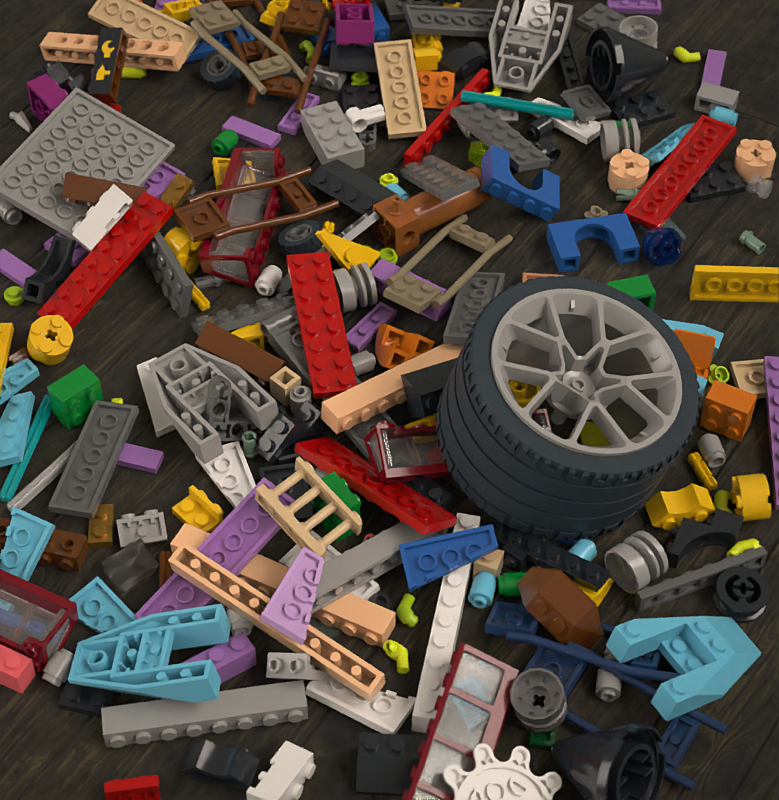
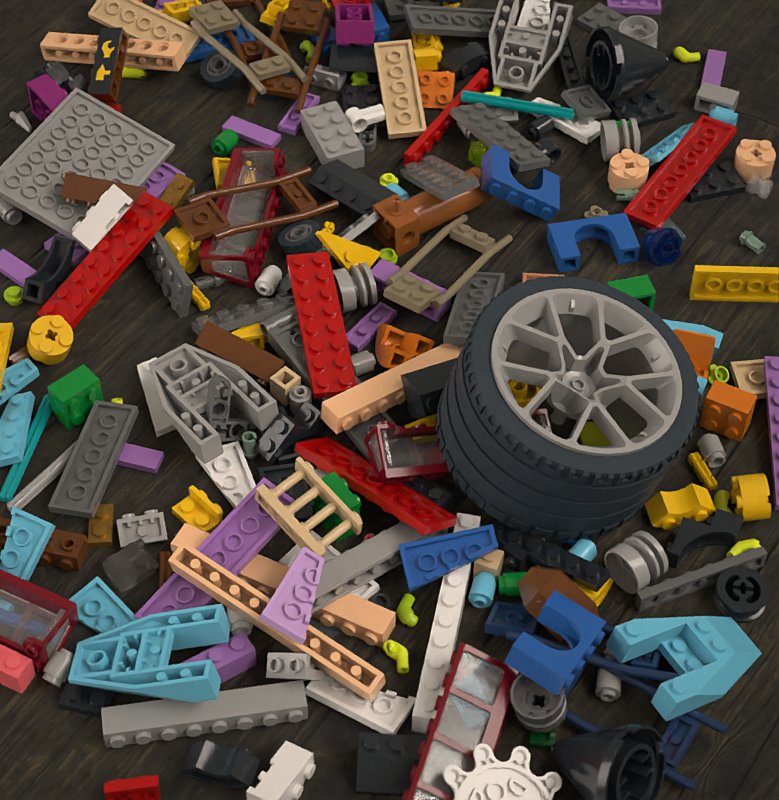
(555, 667): none -> blue arch

